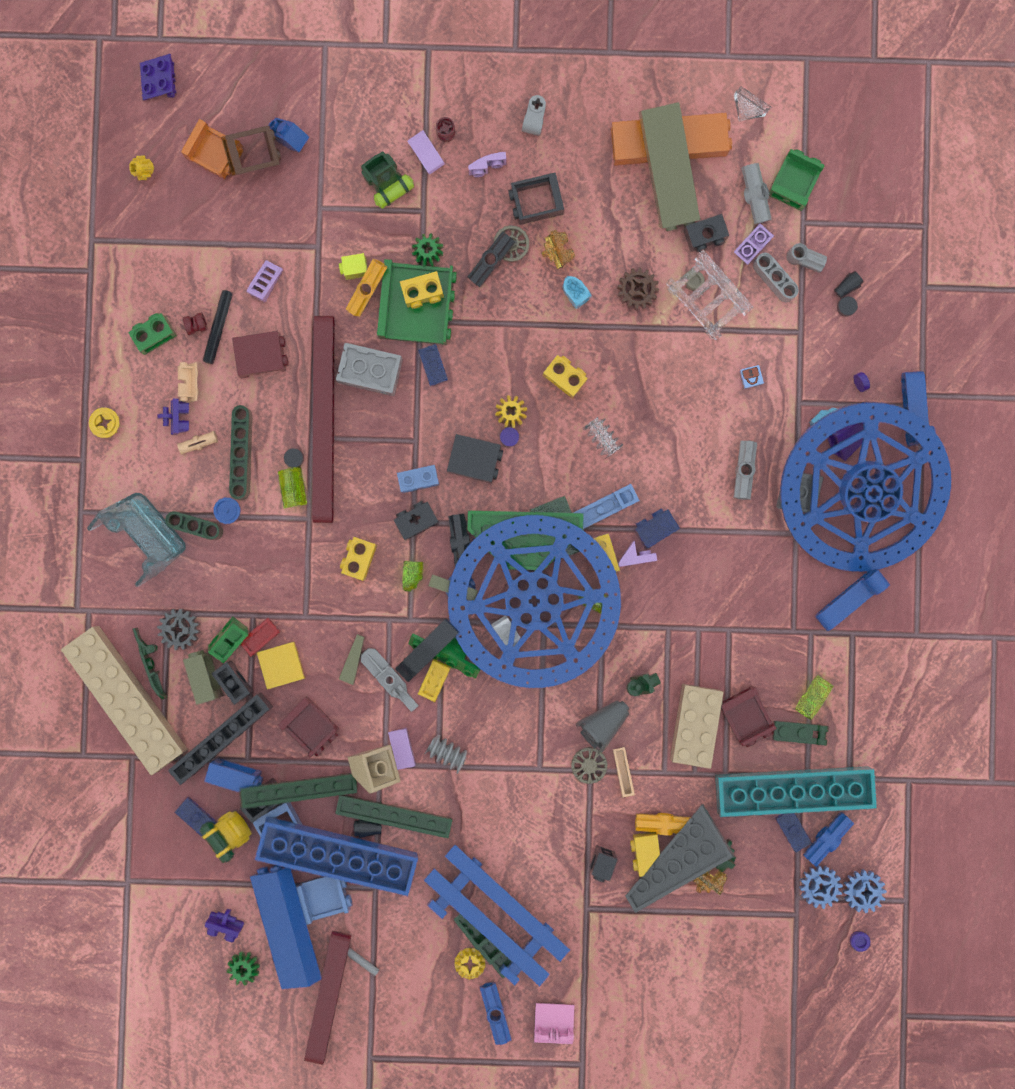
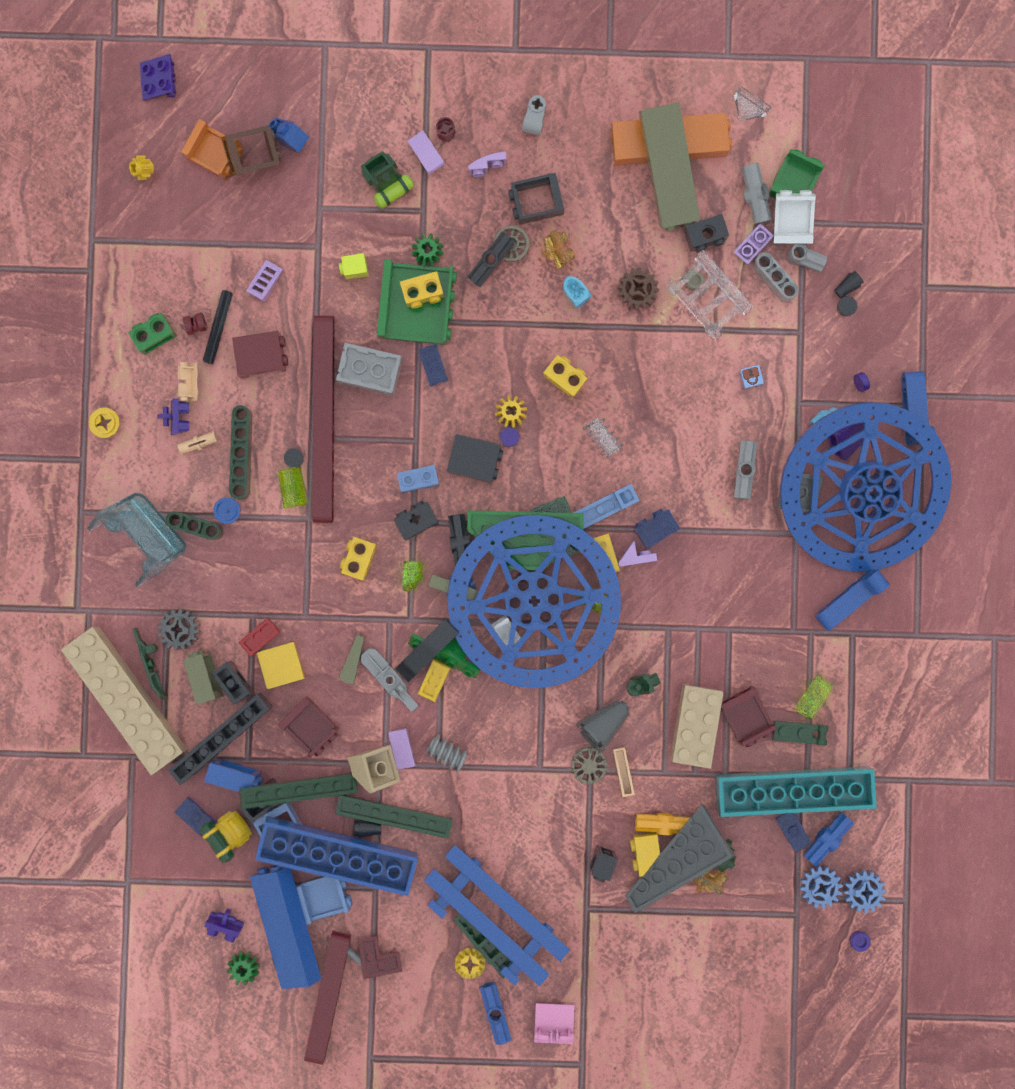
(228, 639): green brick -> none
(371, 277): light orange piece -> none
(375, 964): none -> dark red plate
(794, 217): none -> white panel

